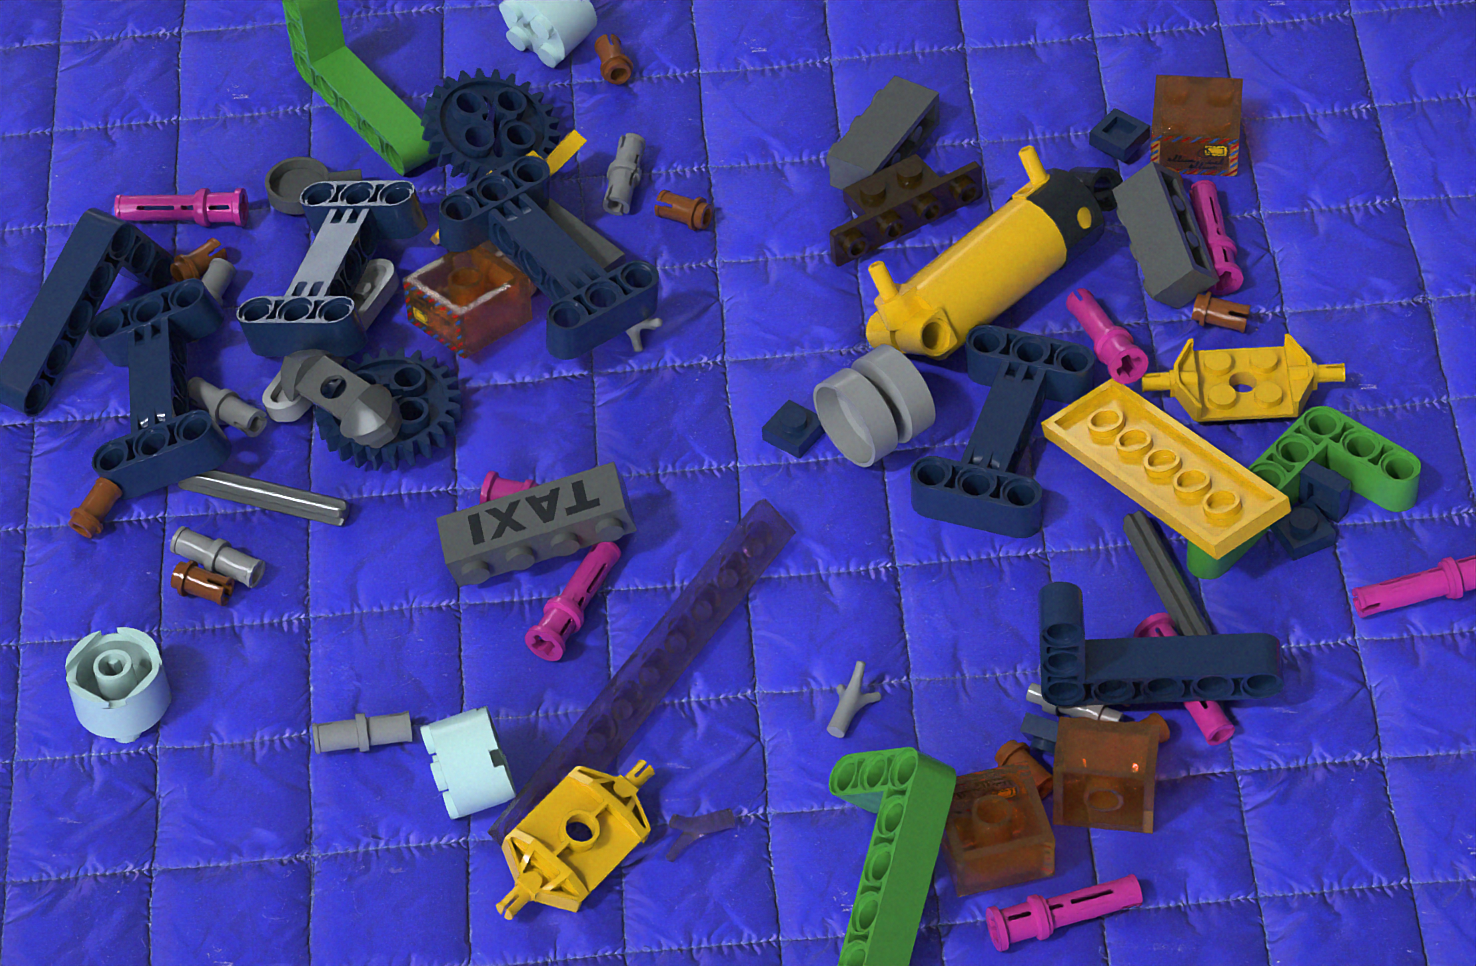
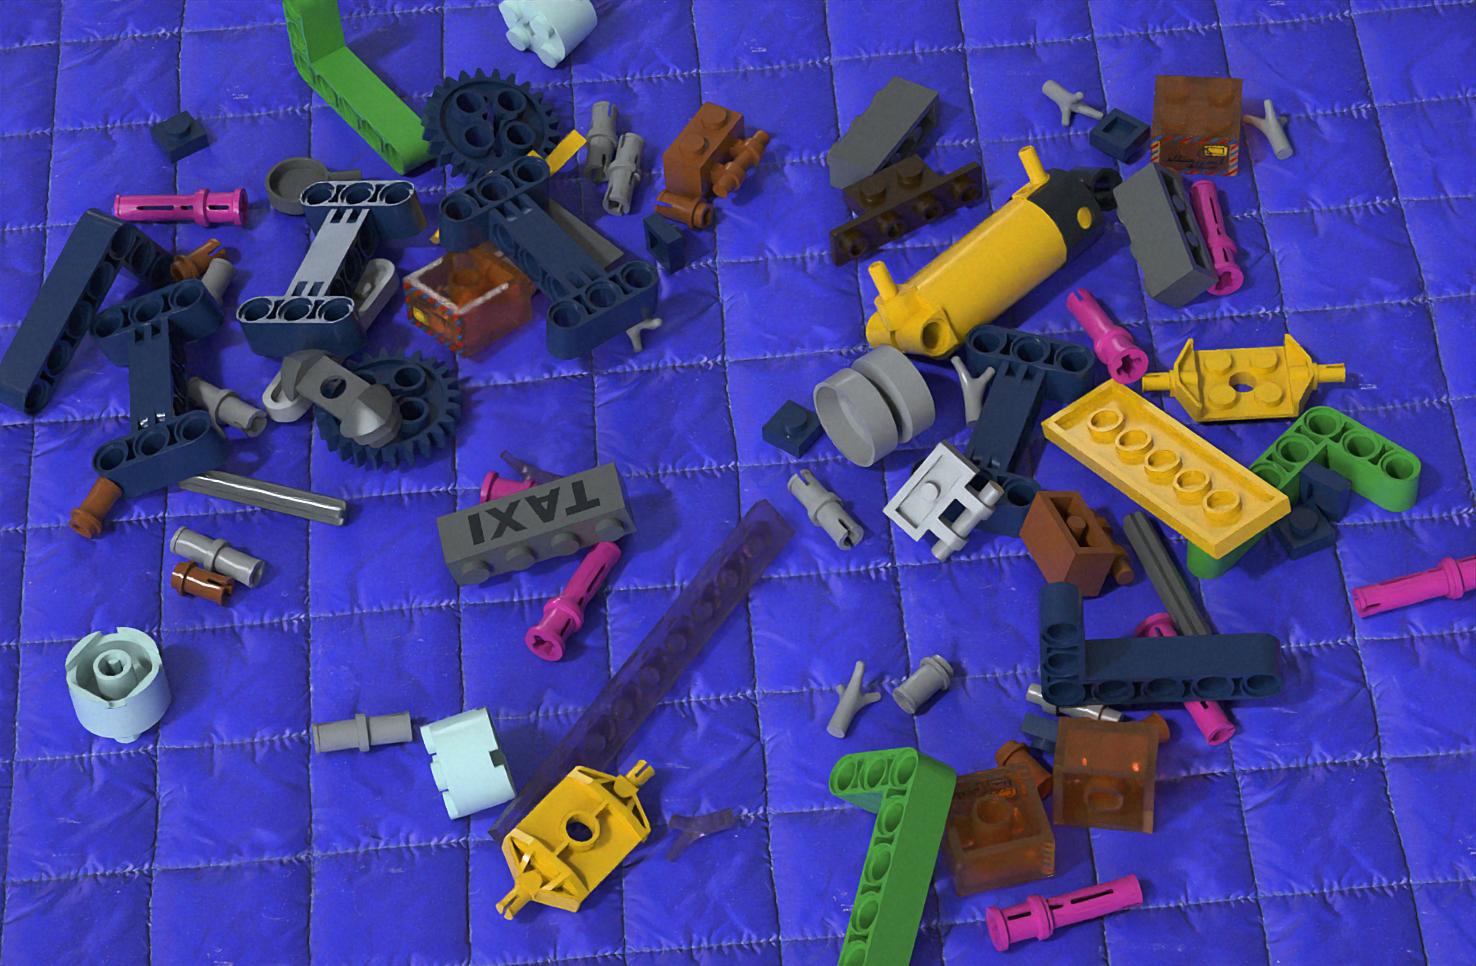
(179, 136): none -> dark blue plate
(528, 471): none -> clear purple bar
(601, 141): none -> light grey pin
(615, 65): dark orange pin -> none
(665, 242): none -> dark blue plate
(712, 154): none -> dark orange brick
(825, 509): none -> light grey pin
(922, 684): none -> light grey pin
(932, 490): none -> plate
(972, 390): none -> light grey bar
(1069, 102): none -> light grey bar
(1073, 542): none -> dark orange brick
(1220, 312): dark orange pin -> none
(1273, 130): none -> light grey bar

